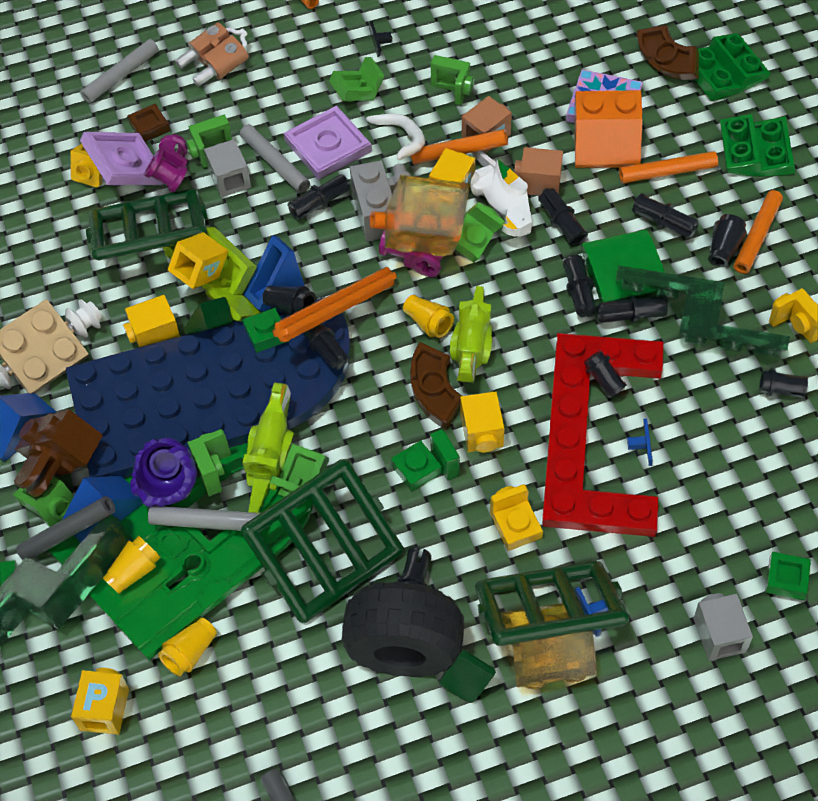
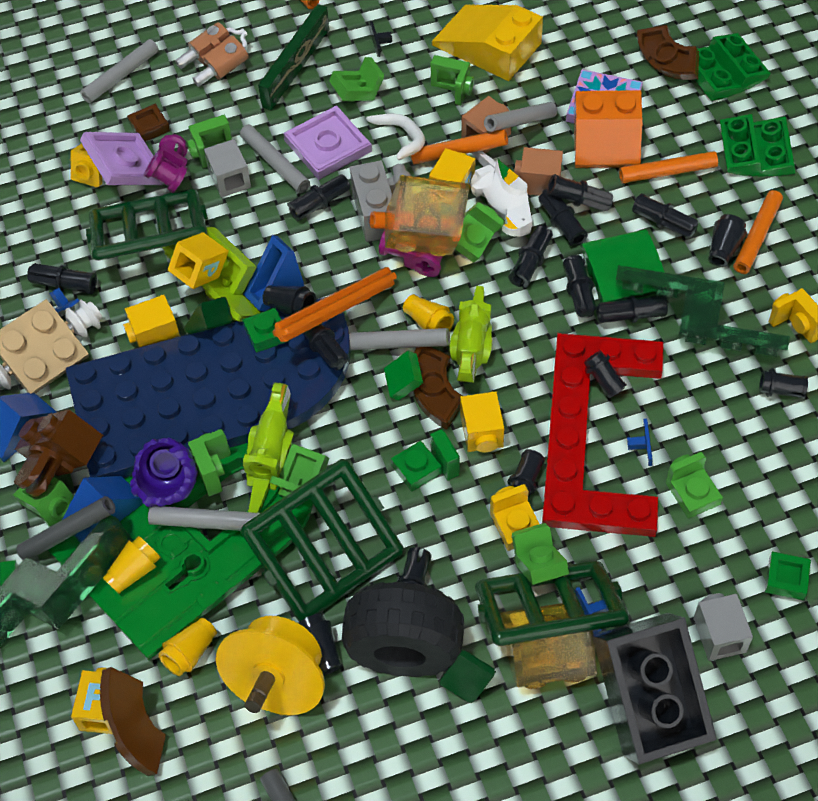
(61, 300): none -> blue piece
(62, 278): none -> black axle
(134, 732): none -> reddish brown tile
(272, 666): none -> yellow piece
(293, 57): none -> dark green tile
(323, 633): none -> black cone
(399, 339): none -> light grey piece
(403, 375): none -> green tile
(492, 37): none -> yellow slope
(520, 116): none -> light grey piece
(527, 470): none -> black pin
(530, 256): none -> black axle
(537, 555): none -> bright green bracket
(579, 193): none -> black axle
(654, 687): none -> black brick
(692, 485): none -> bright green bracket

